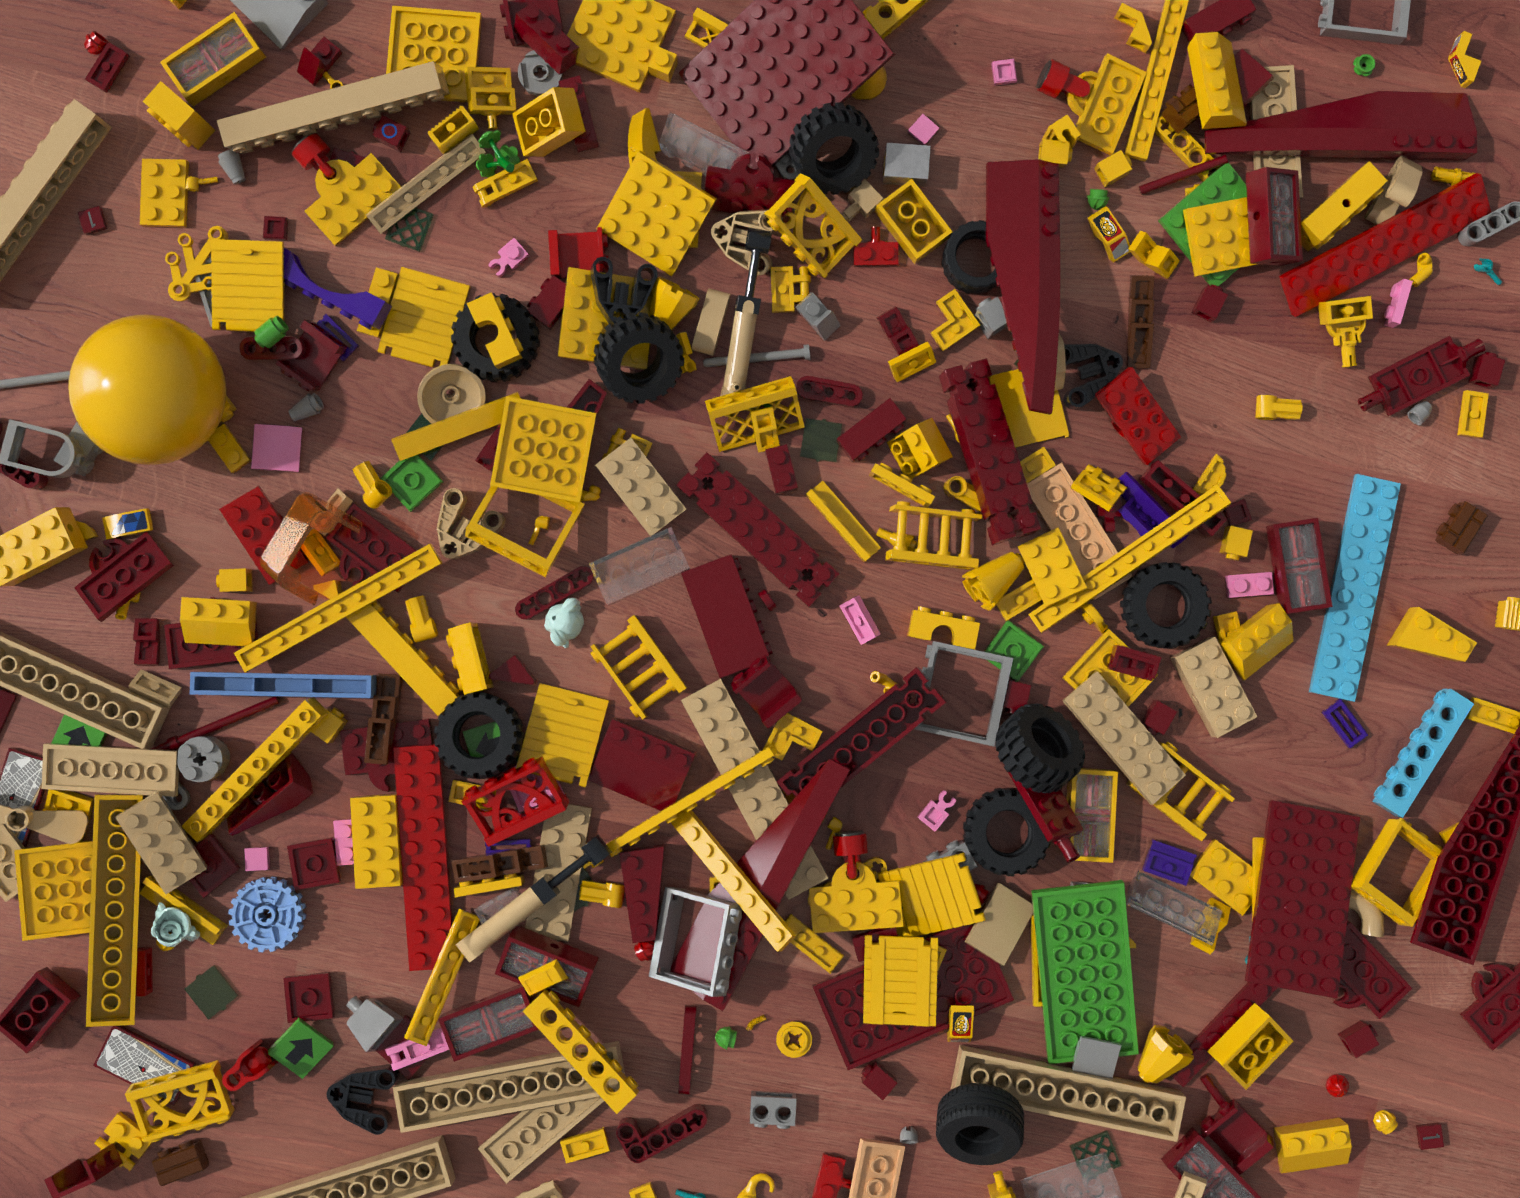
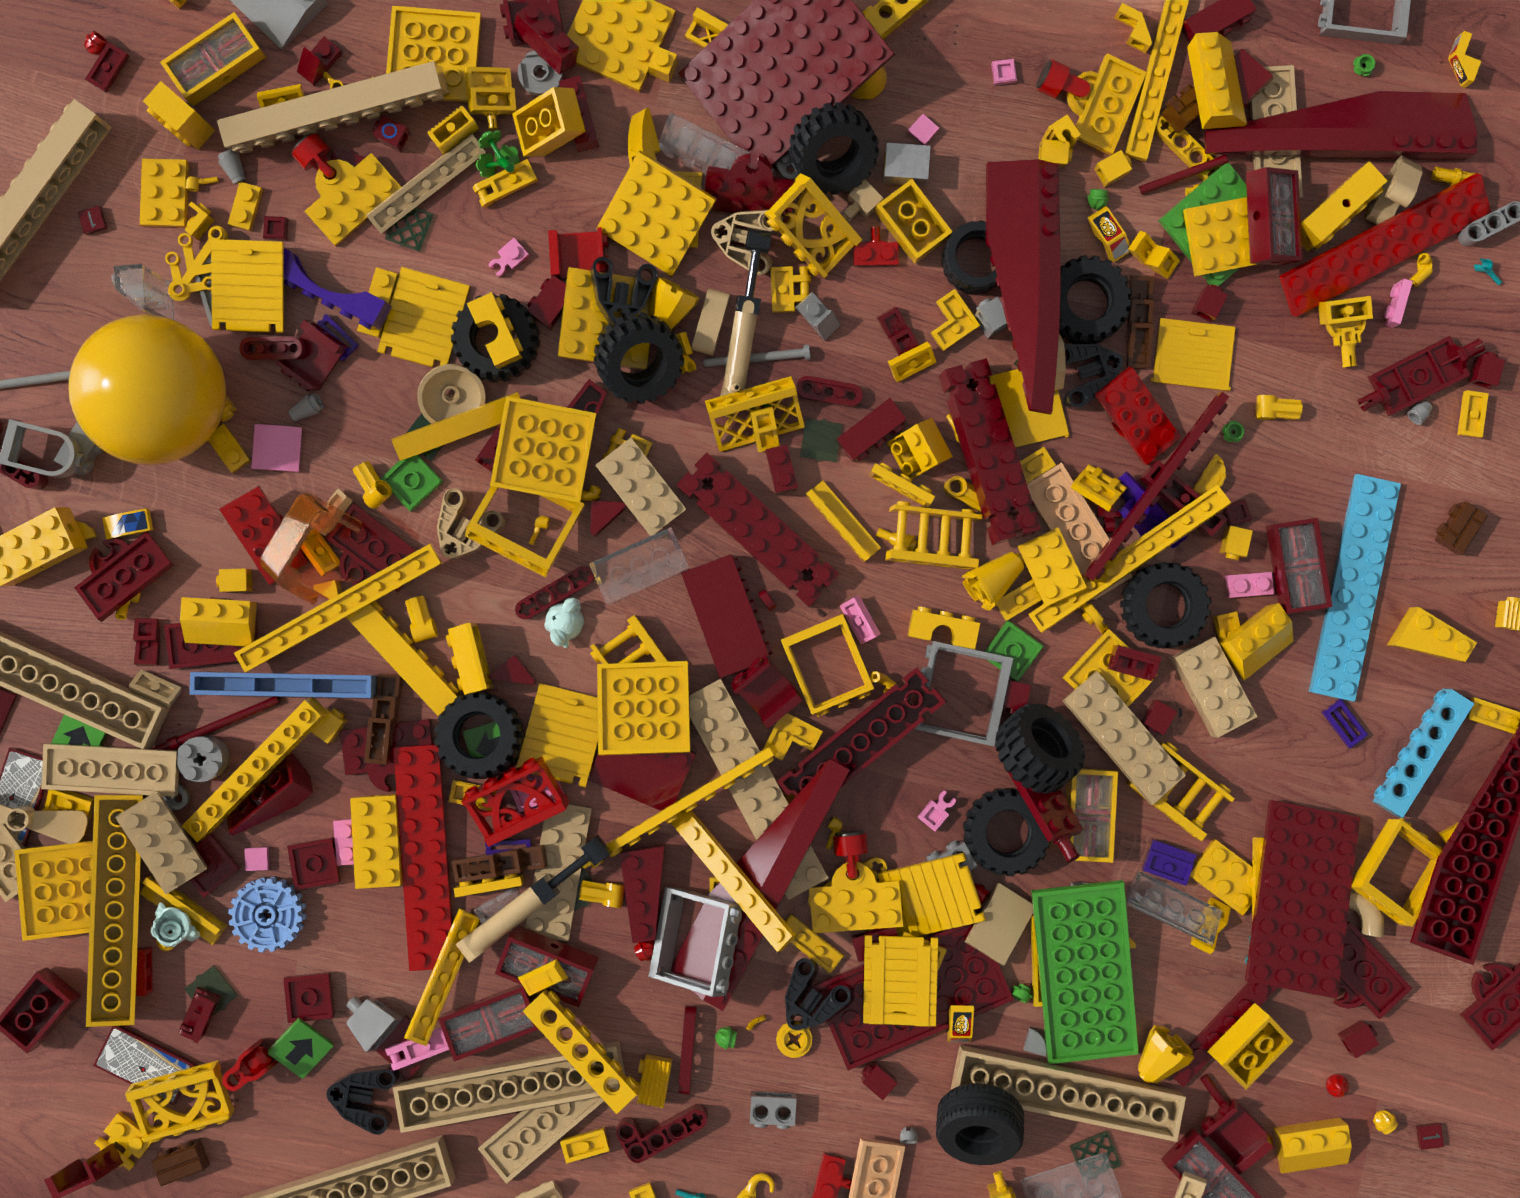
(144, 289): none -> clear slope
(199, 1014): none -> dark red hinge
(200, 223): none -> yellow bracket
(245, 206): none -> yellow plate
(271, 332): bright green brick -> none
(279, 95): none -> yellow plate
(603, 514): none -> dark red slope
(643, 708): none -> yellow plate
(654, 1080): none -> yellow brick
(798, 987): none -> black connector
(840, 700): none -> yellow window
(1022, 993): none -> bright green plate
(1034, 1043): none -> light grey tile
(1096, 1057): light grey piece -> none
(1113, 286): none -> black tyre
(1161, 480): none -> dark red plate
(1193, 354): none -> yellow piece
(1237, 427): none -> bright green plate

